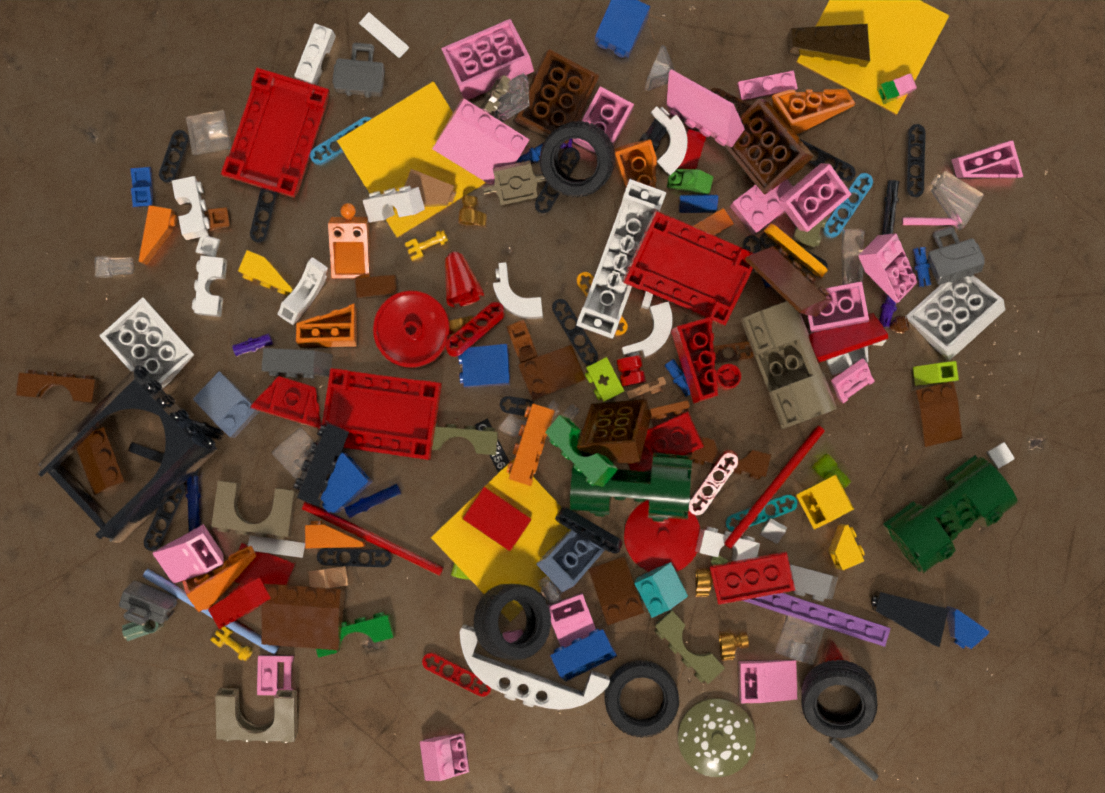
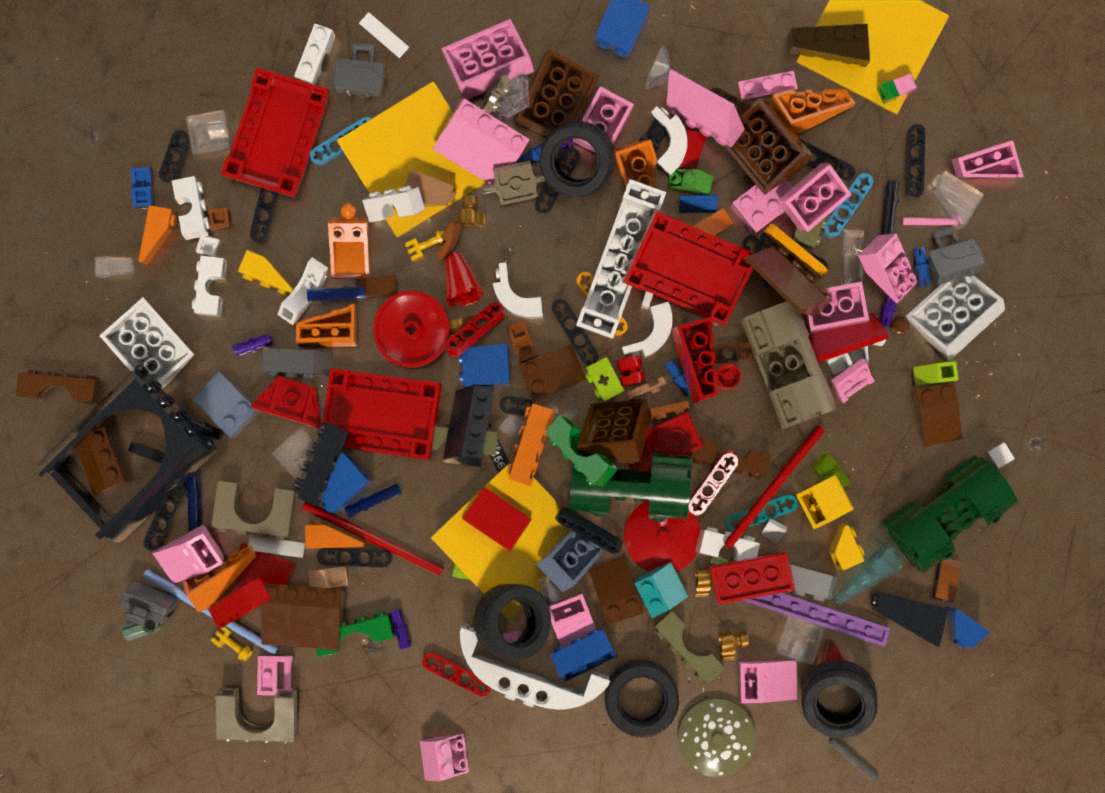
(336, 293): none -> clear blue pin
(400, 629): none -> dark purple pin
(451, 237): none -> dark orange slope
(469, 426): none -> black slope
(879, 567): none -> clear light blue wedge
(947, 580): none -> dark orange slope

